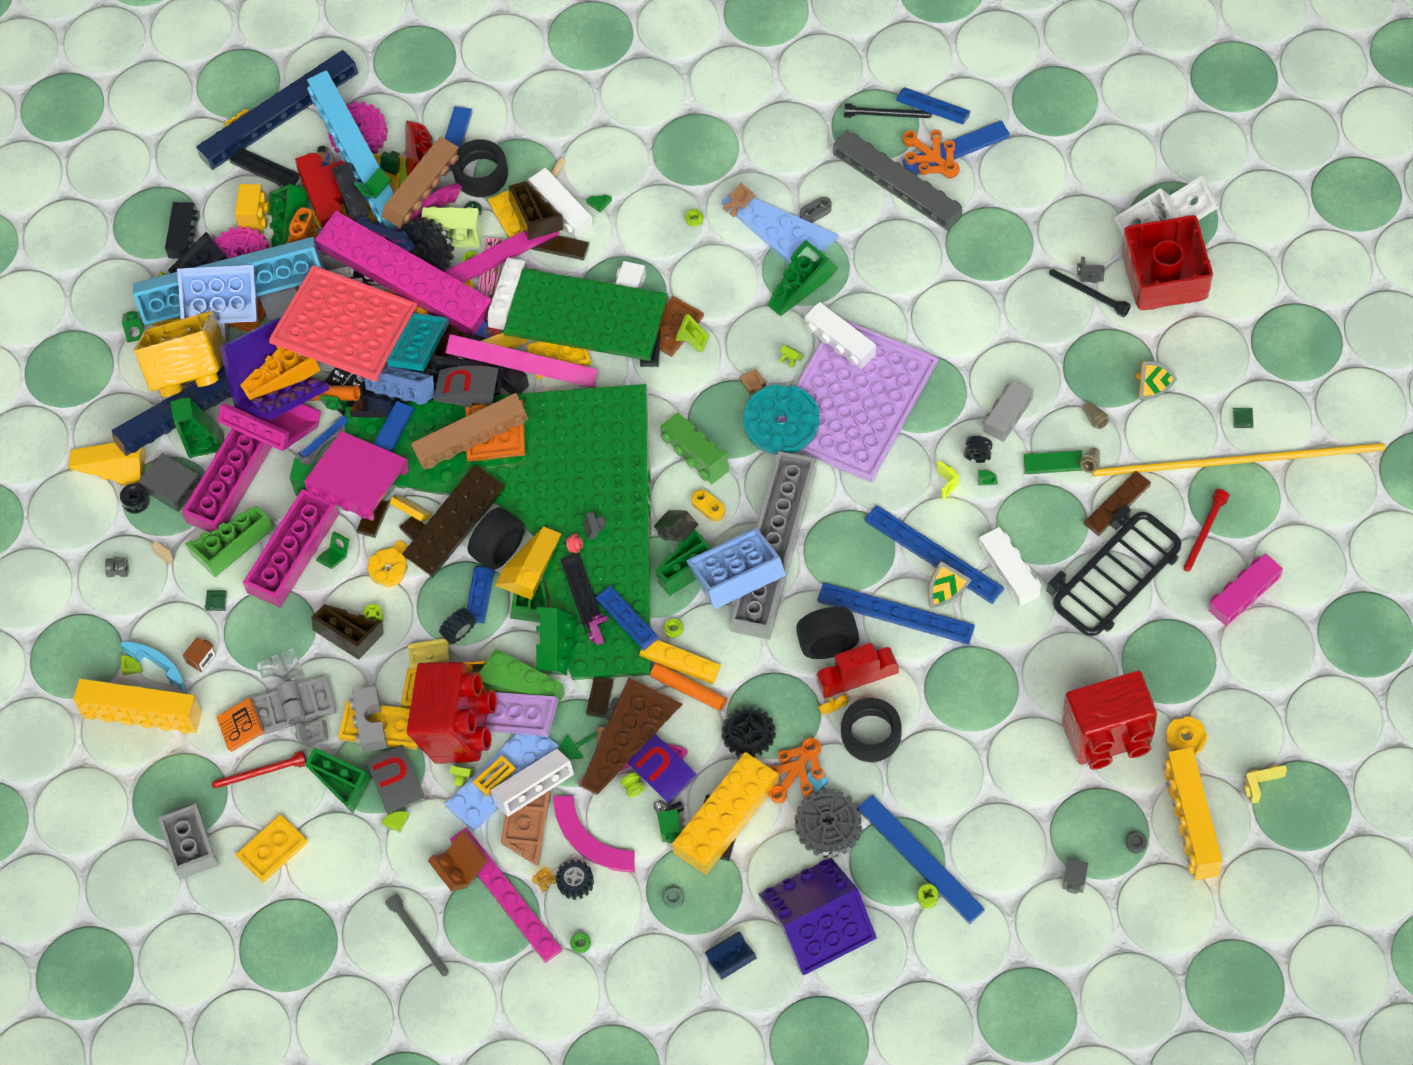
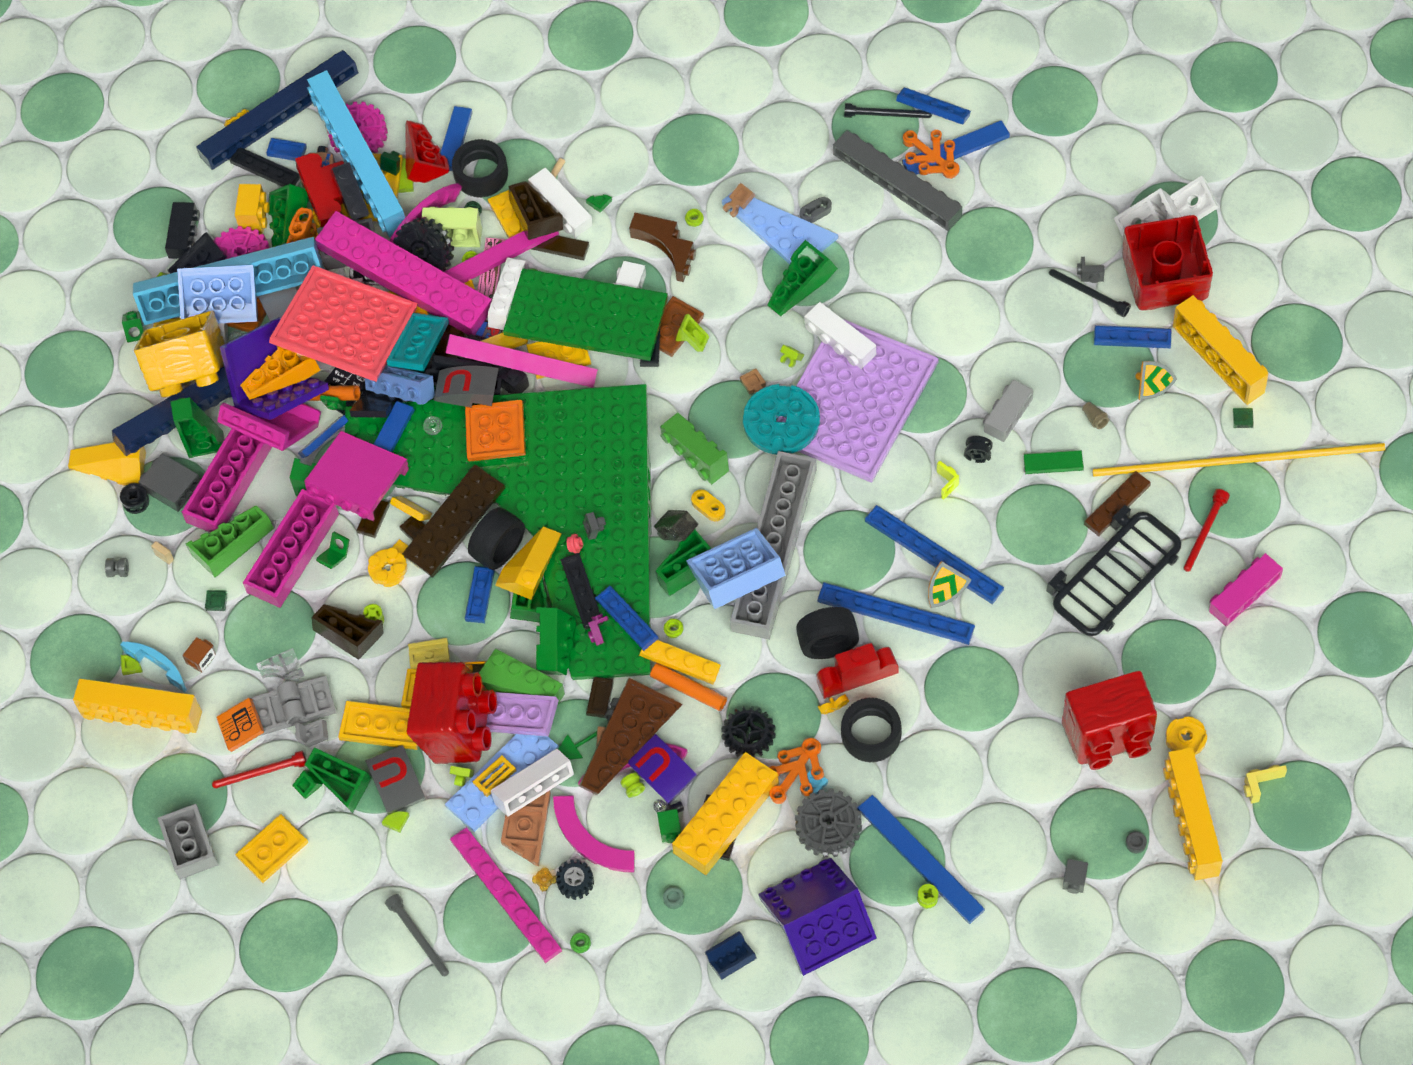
(285, 149): none -> blue tile
(307, 783): none -> green slope
(365, 703): light grey arch -> none
(374, 185): green bracket -> none
(400, 239): dark blue plate -> none
(420, 182): medium nougat brick -> none
(431, 421): none -> clear plate
(457, 625): black wheel -> none
(459, 863): dark orange bracket -> none
(470, 431): medium nougat brick -> none
(665, 236): none -> reddish brown arch
(987, 478): green tile -> none
(1009, 566): white brick -> none
(1090, 461): dark tan cone -> none
(1132, 337): none -> blue tile
(1220, 349): none -> yellow brick

